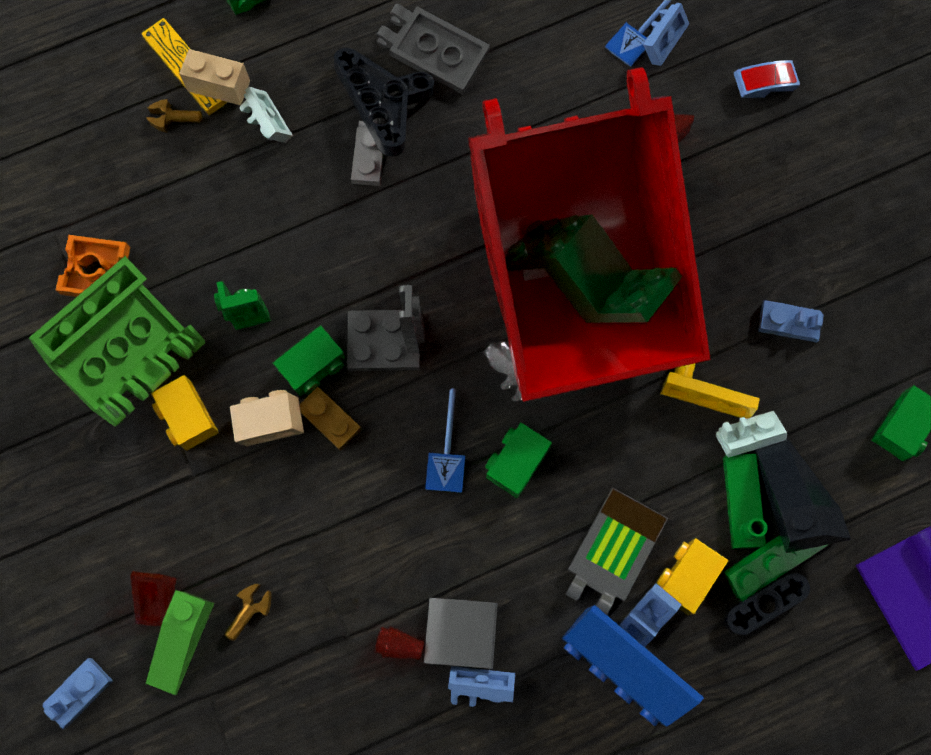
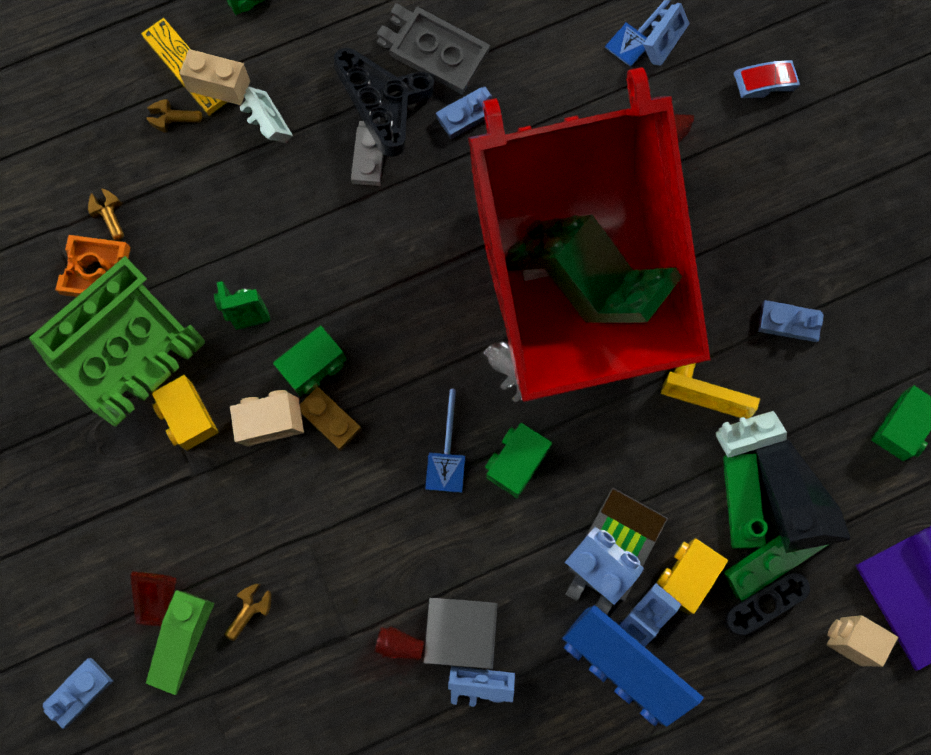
(107, 213): none -> pearl gold bar
(386, 337): dark grey bracket -> none
(463, 113): none -> medium blue plate
(605, 565): none -> medium blue bracket
(861, 640): none -> tan brick

